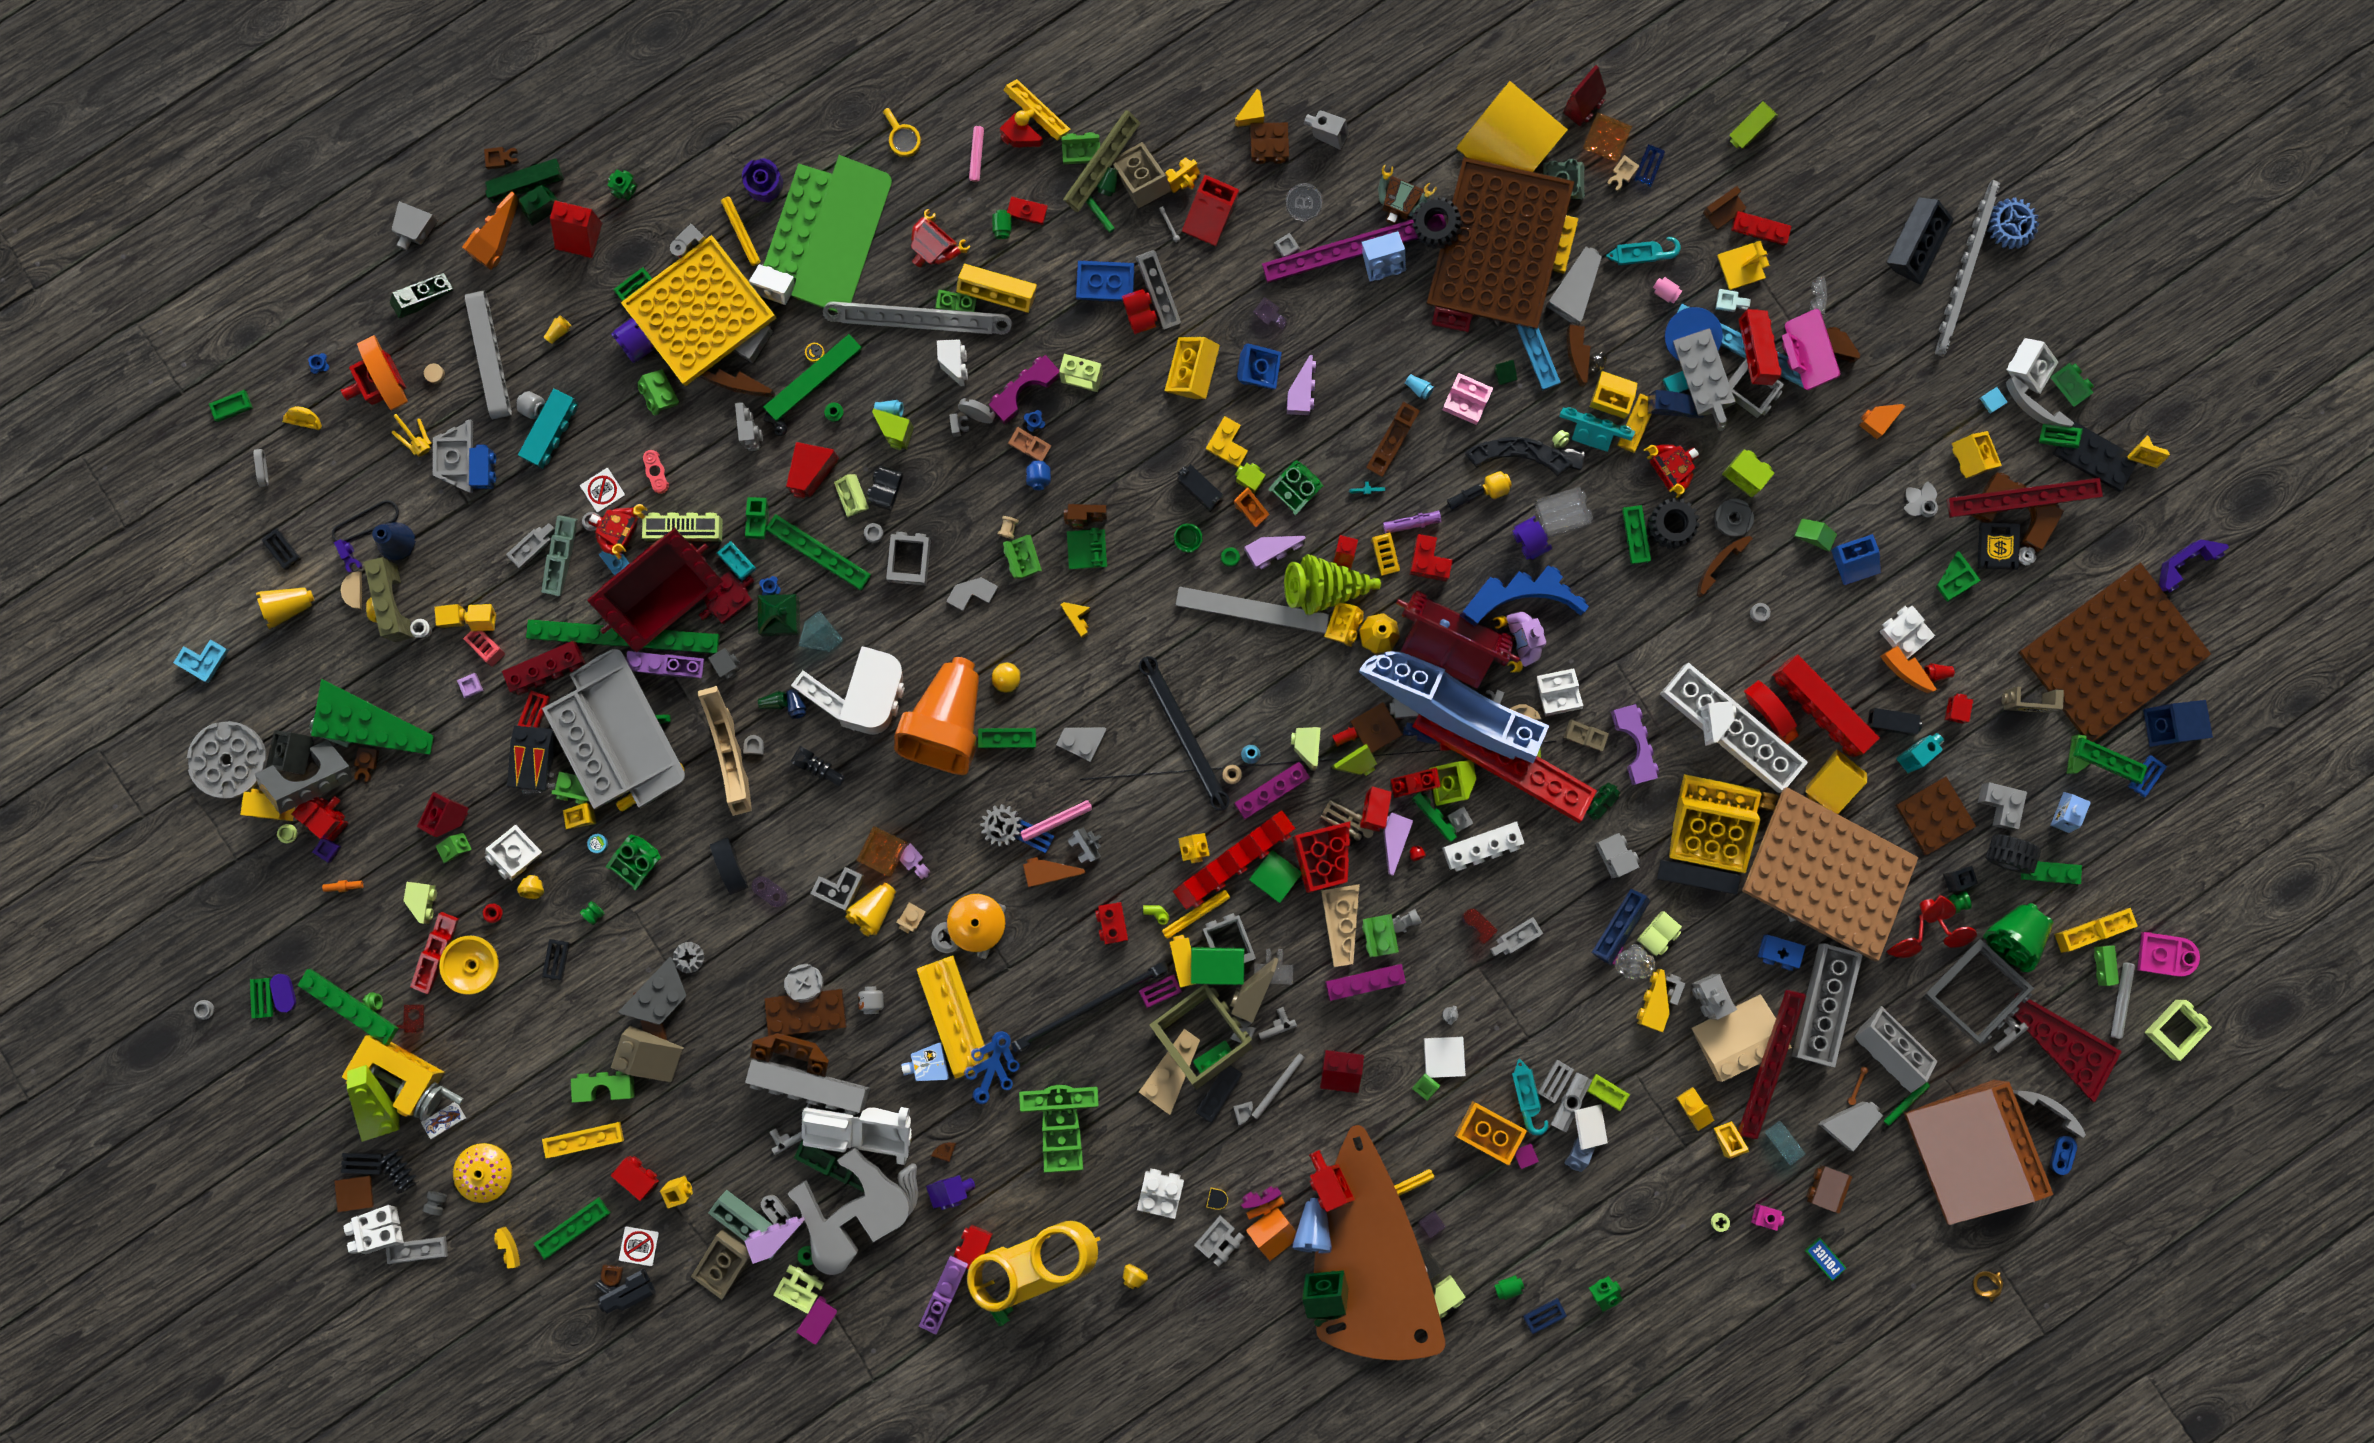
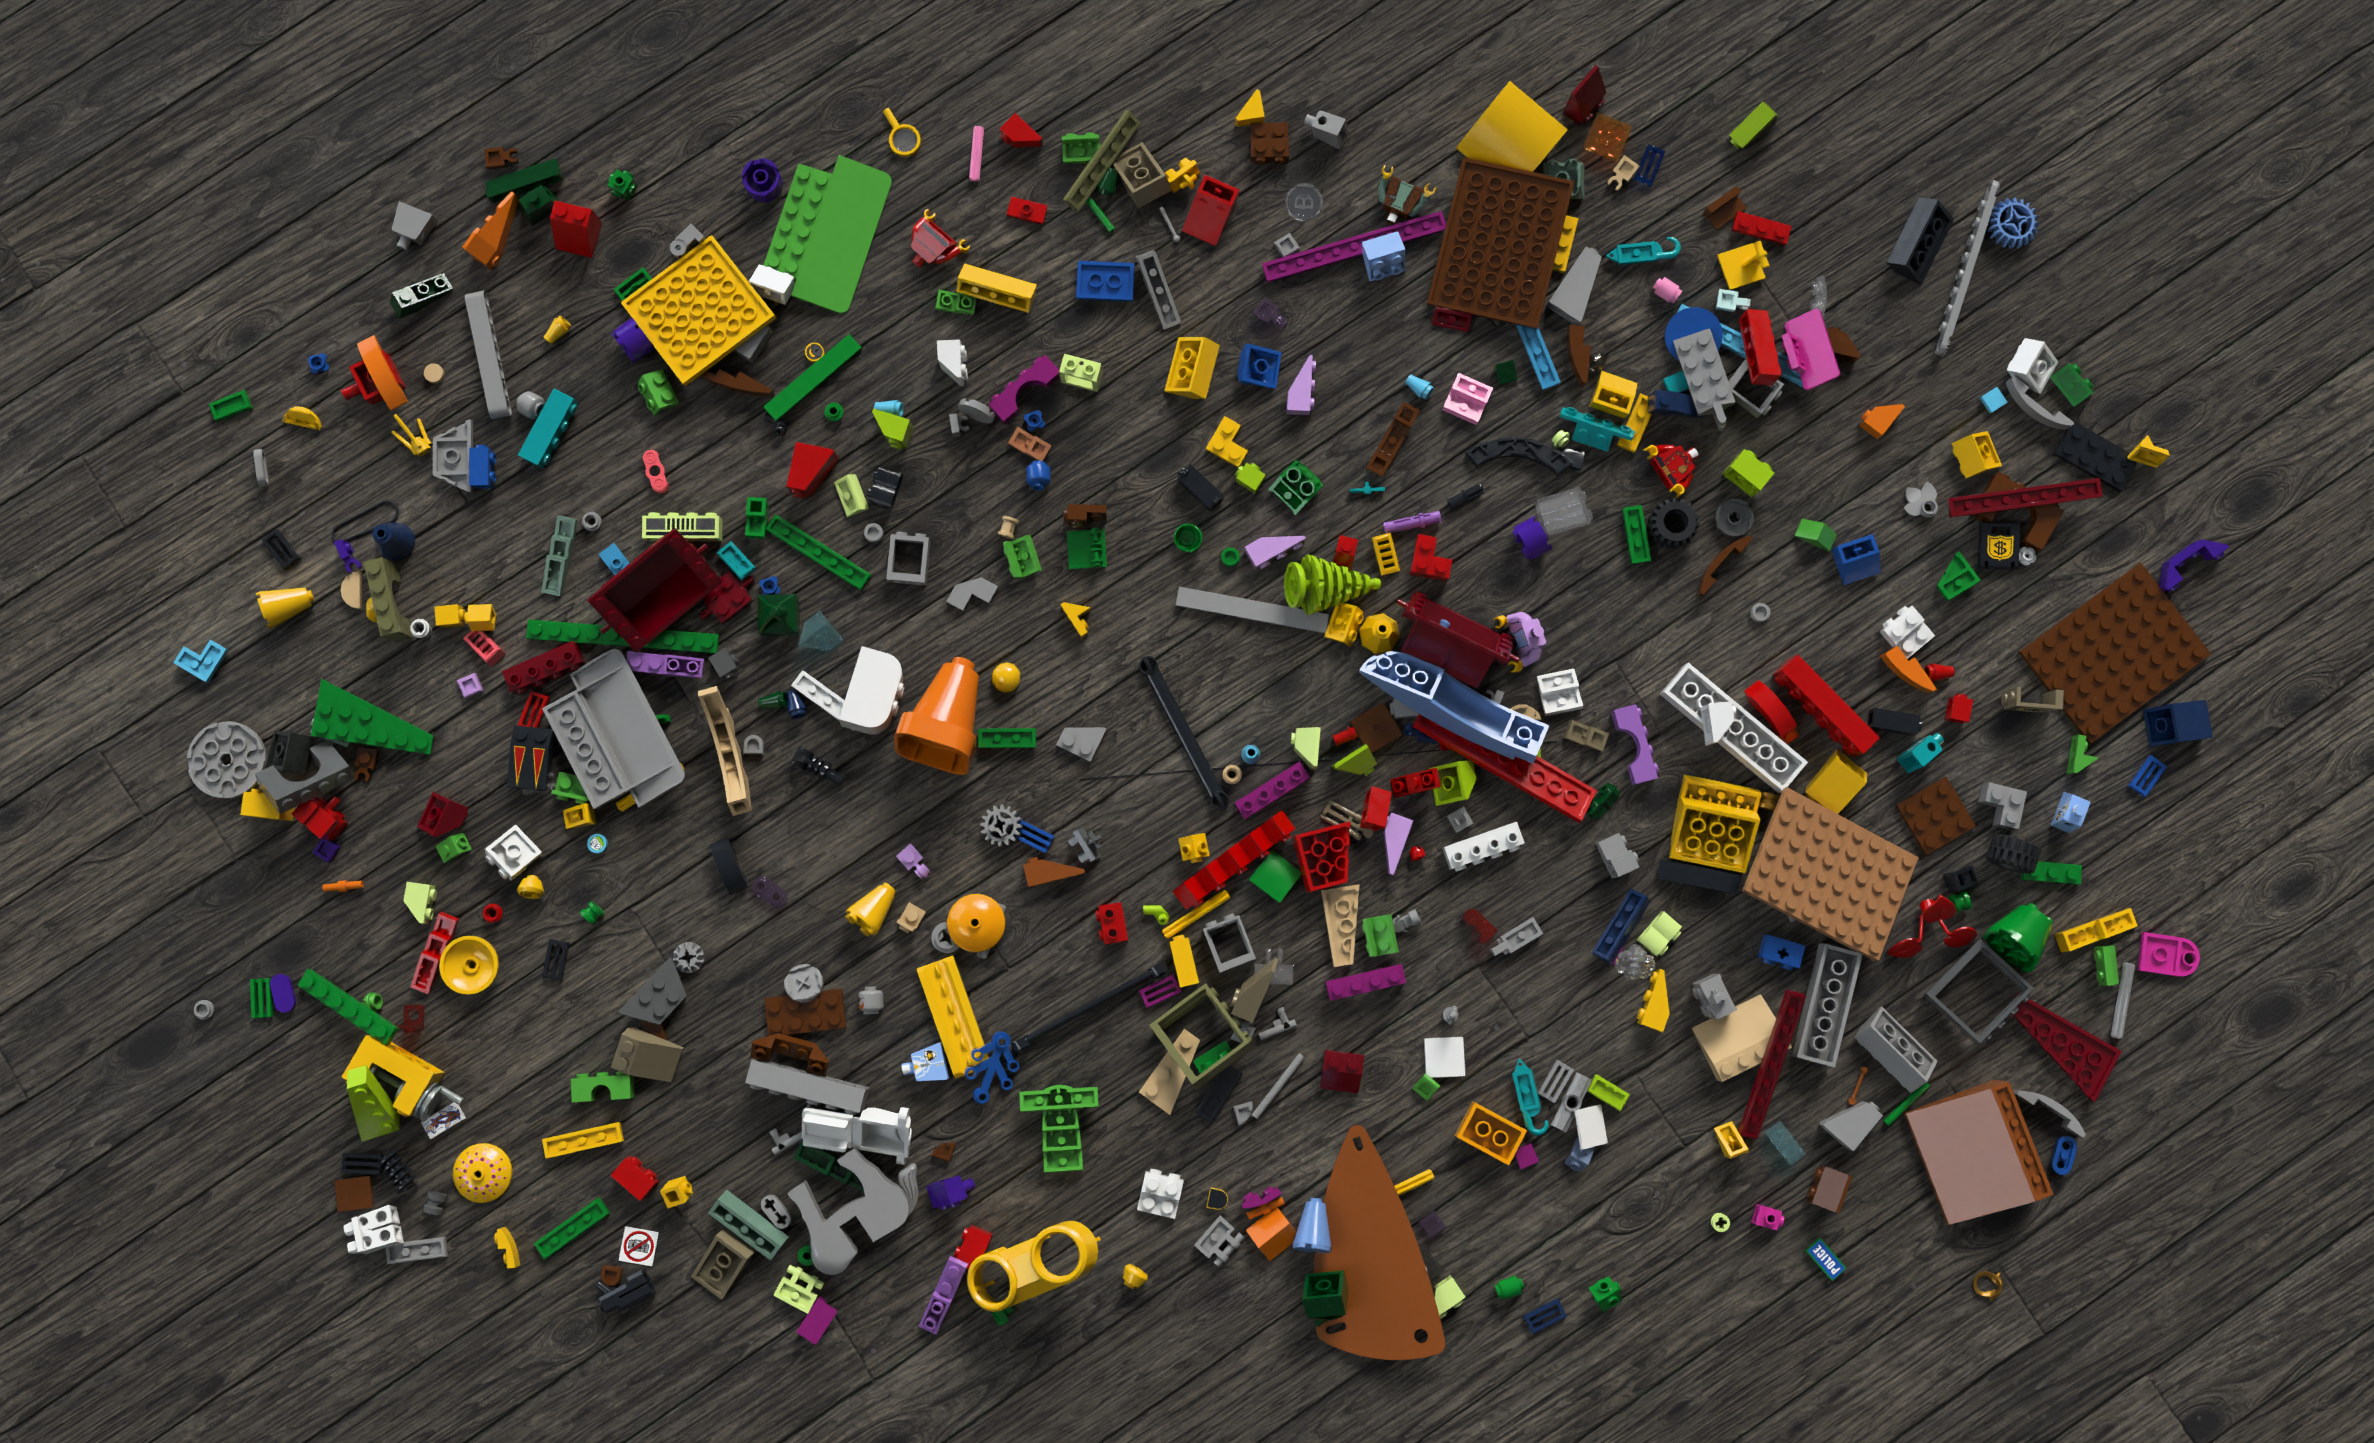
(287, 833): yellowish green plate -> none
(530, 545): light grey hinge -> none
(602, 490): sticker -> none
(616, 528): red torso -> none
(634, 860): green slope -> none
(740, 231): yellow axle -> none
(748, 432): light grey plate -> none
(765, 1244): lavender slope -> none
(843, 892): light grey brick -> none
(882, 851): clear orange plate -> none
(917, 318): light grey plate -> none
(1001, 224): green brick -> none
(1036, 109): yellow plate -> none
(1056, 820): bright pink axle -> none
(1139, 311): red brick -> none
(1217, 965): green piece -> none
(1251, 507): orange slope -> none
(1329, 1184): red brick -> none
(1432, 208): black tyre -> none
(1435, 817): green plate -> none
(1497, 485): yellow head -> none
(1521, 586): blue arch -> none
(1674, 992): light grey bracket -> none
(1695, 1109): yellow slope -> none
(2011, 1033): light grey hose -> none
(2074, 440): green tile -> none
(2110, 760): green tile -> none
(2174, 1052): yellowish green window -> none

